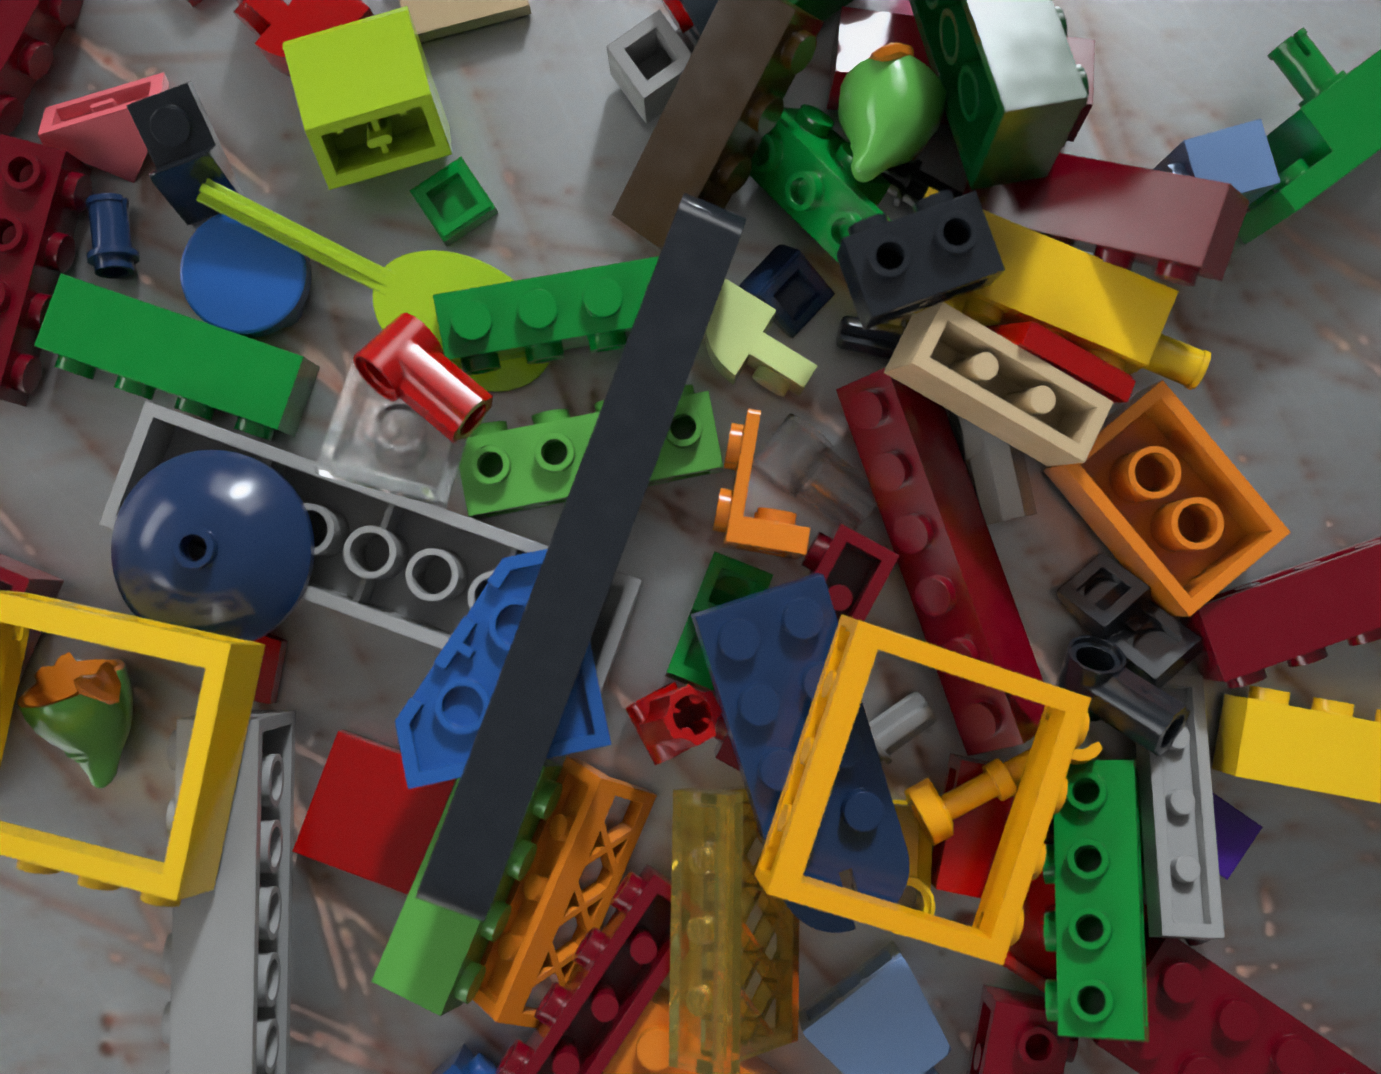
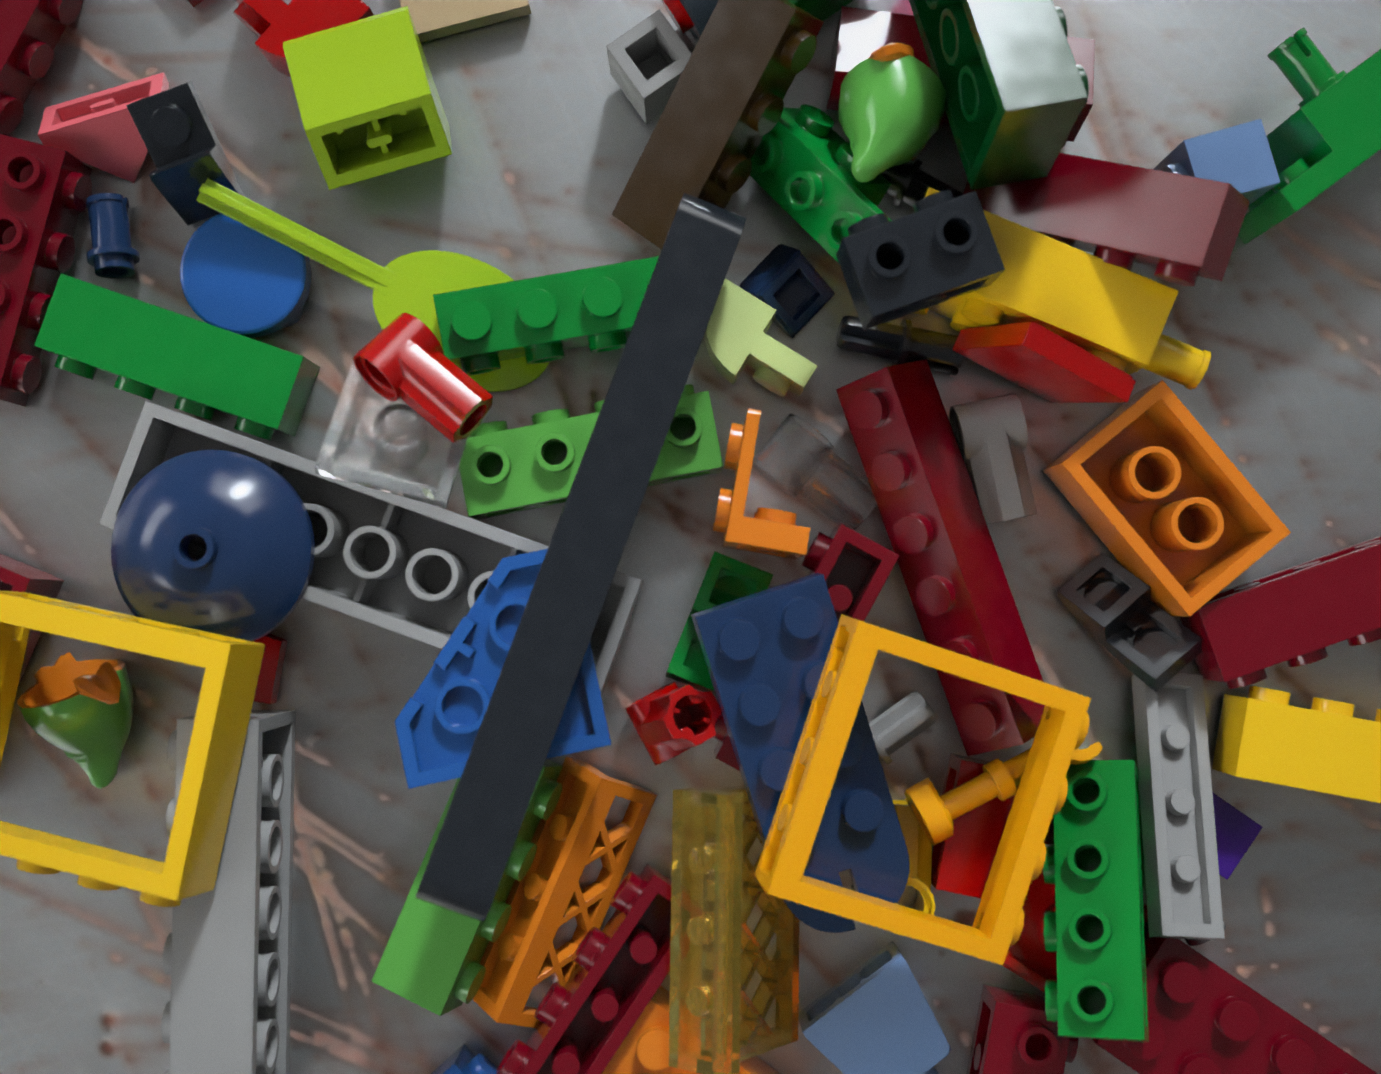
(368, 817): red tile -> none
(454, 201): green tile -> none
(998, 386): tan brick -> none
(1119, 696): black piece -> none

